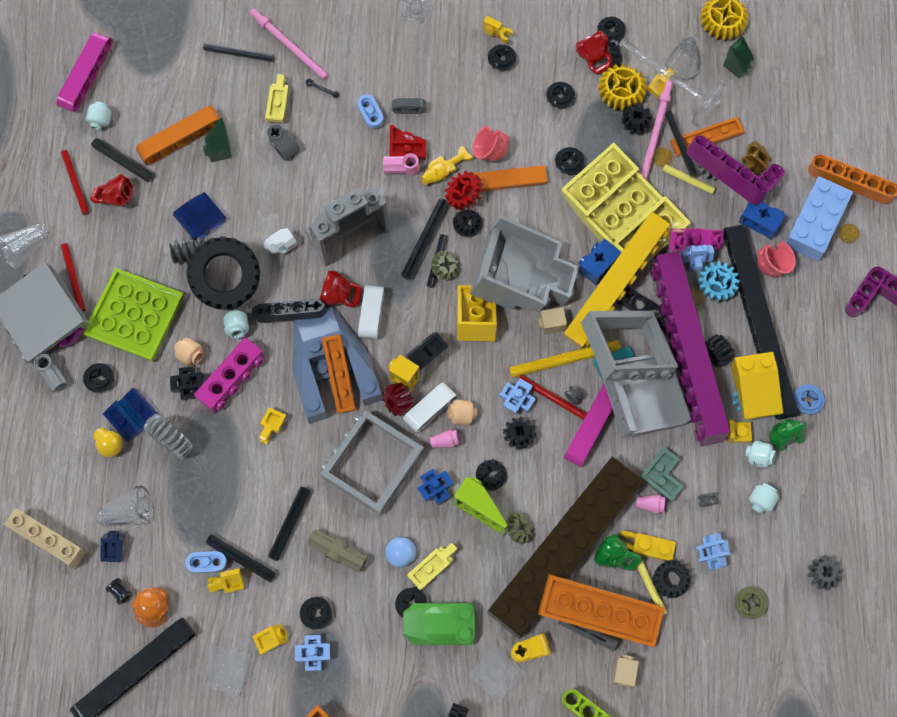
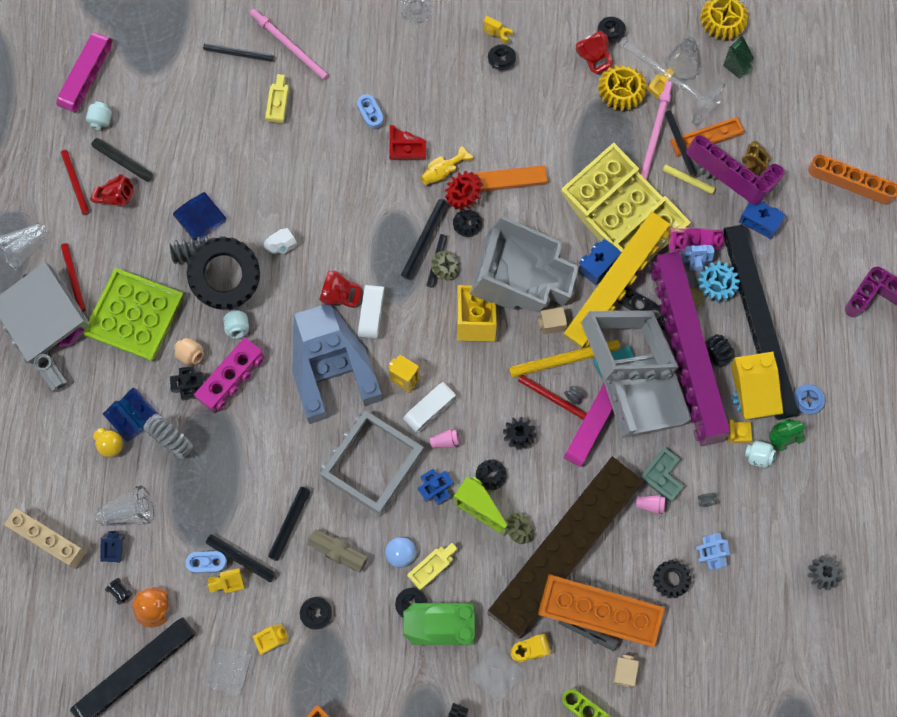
(94, 371): black gear -> none
(177, 135): orange beam -> none
(217, 142): clear green slope -> none
(271, 422): yellow plate -> none
(282, 142): dark grey piece -> none
(289, 308): black beam -> none
(309, 82): black hinge -> none
(311, 654): light blue piece -> none
(338, 373): orange tile -> none
(346, 216): light grey panel -> none
(397, 399): dark red gear -> none
(399, 164): bright pink piece -> none
(408, 105): dark grey beam -> none
(427, 350): black brick -> none
(461, 412): light nougat head -> none
(490, 145): coral helmet -> none
(519, 395): light blue piece -> none
(567, 92): black gear -> none
(575, 155): black gear -> none
(615, 51): black gear -> none
(615, 554): green piece -> none
(636, 119): black gear -> none
(650, 546): yellow hinge -> none
(650, 586): light yellow bar -> none
(662, 156): clear yellow tile -> none
(758, 598): olive gear -> none
(763, 498): light aqua head -> none
(776, 261): coral helmet -> none
(818, 218): light blue brick -> none
(848, 233): clear yellow tile -> none

